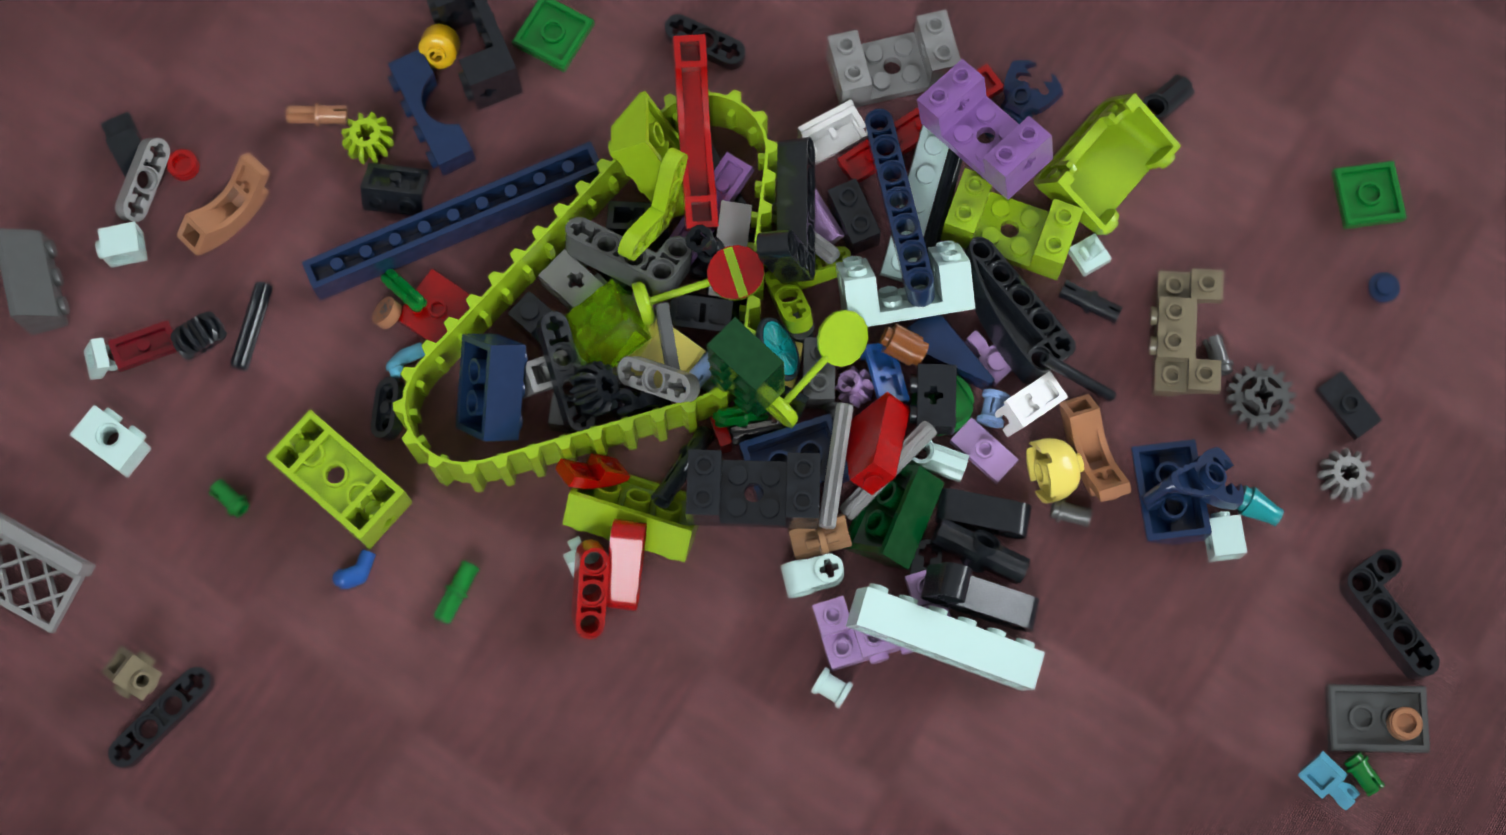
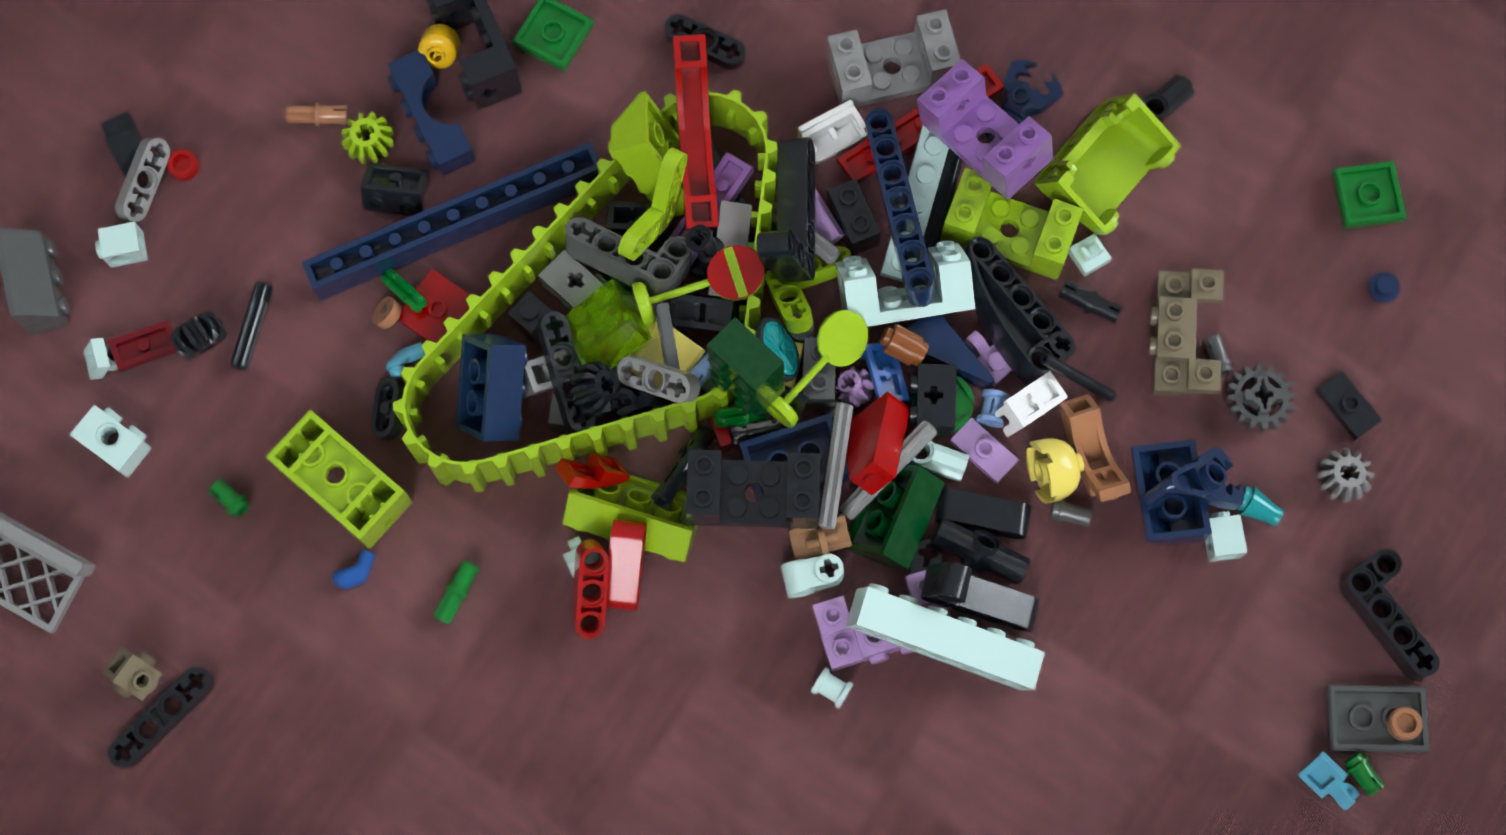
(229, 211): nougat arch -> none

